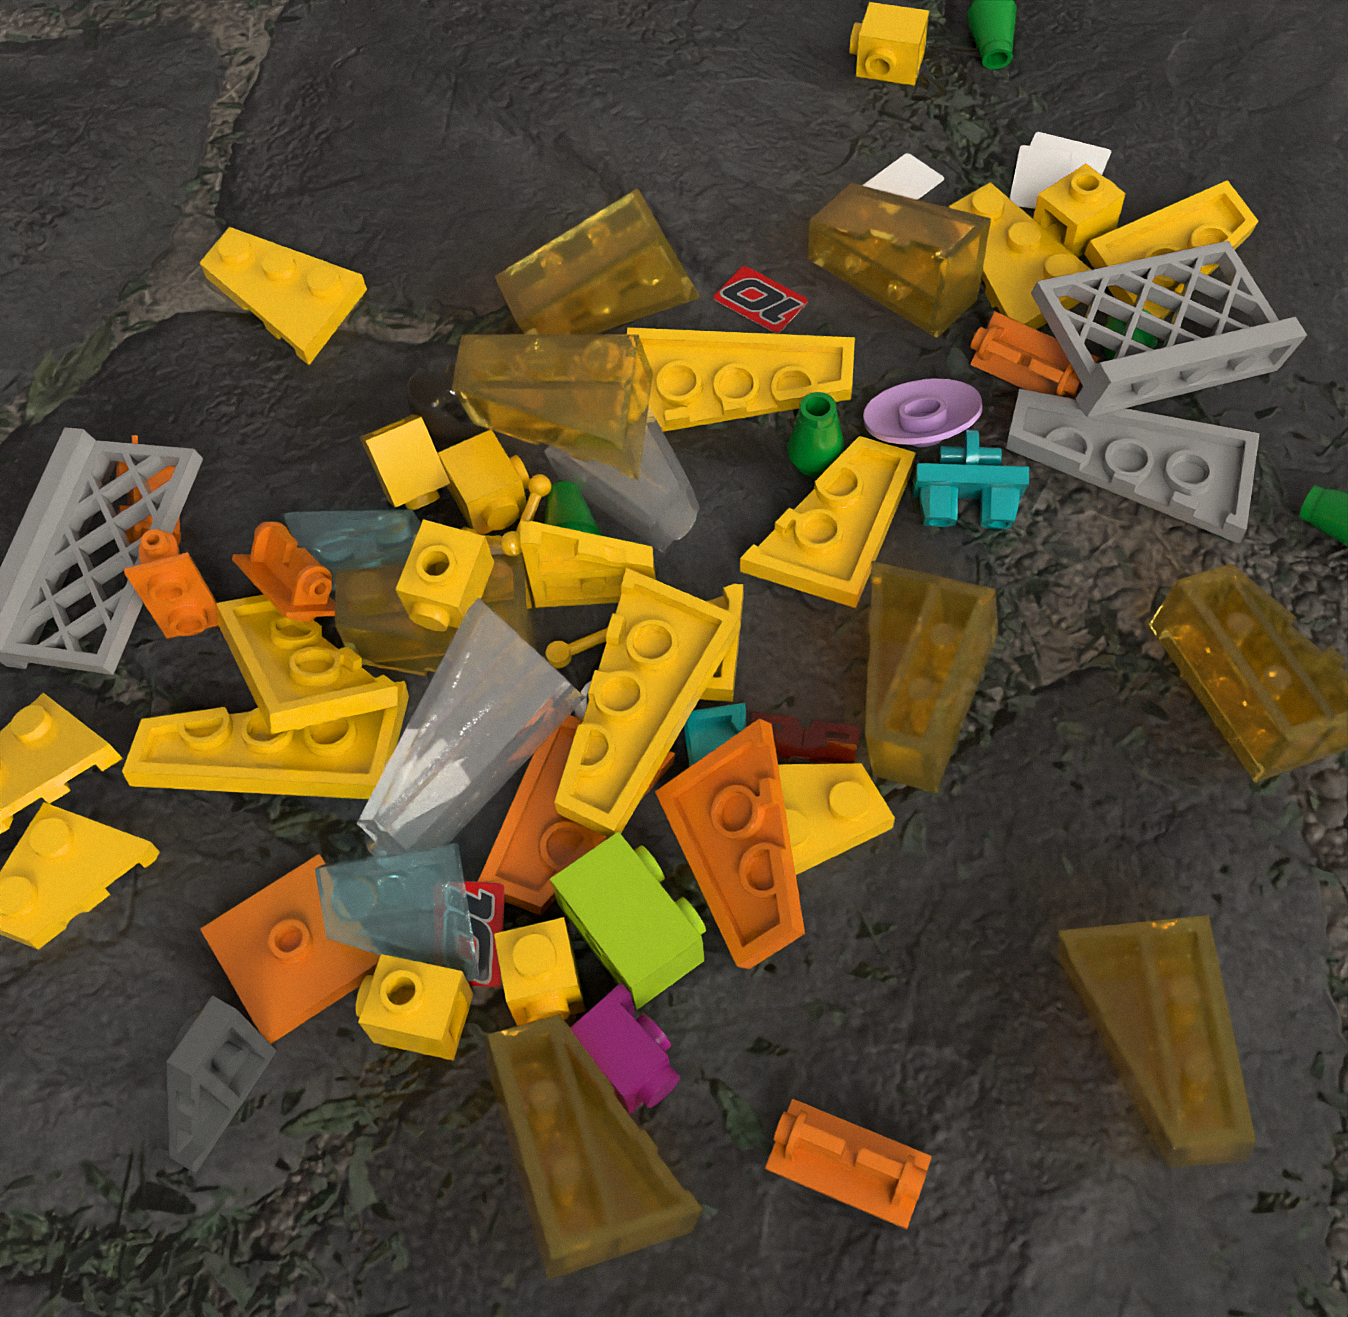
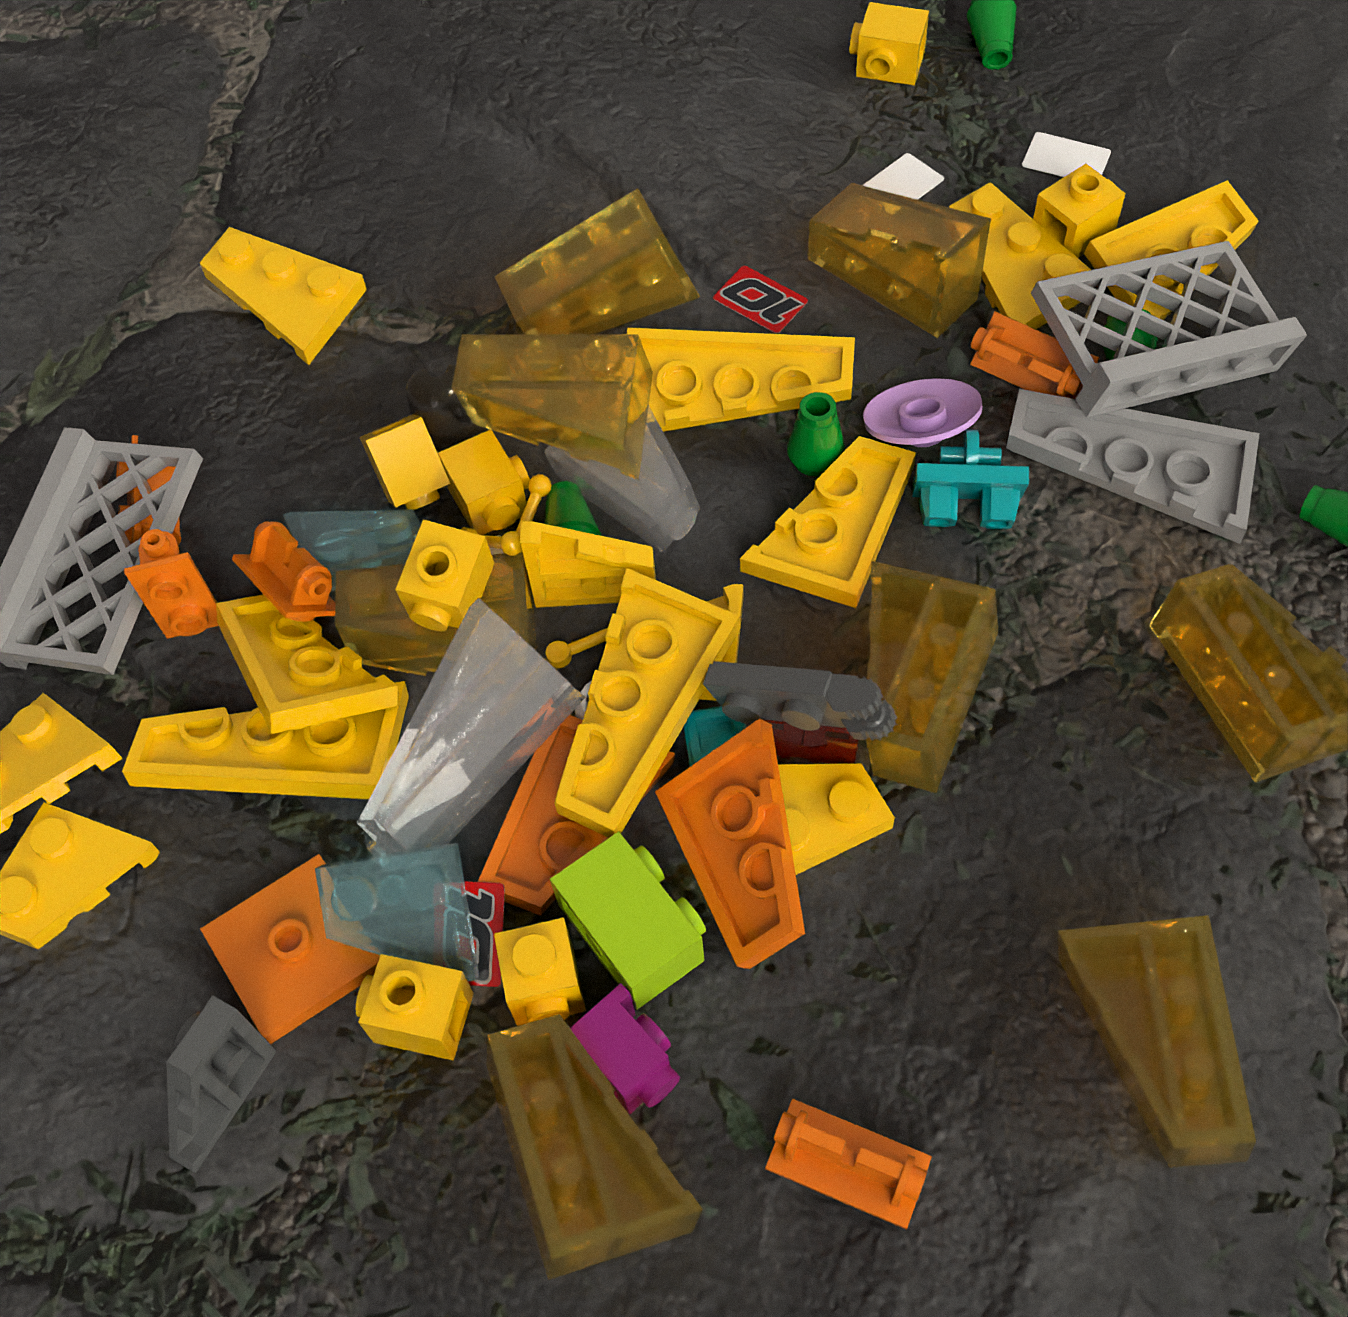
(801, 698): none -> dark grey hinge
(1037, 170): white sticker -> none

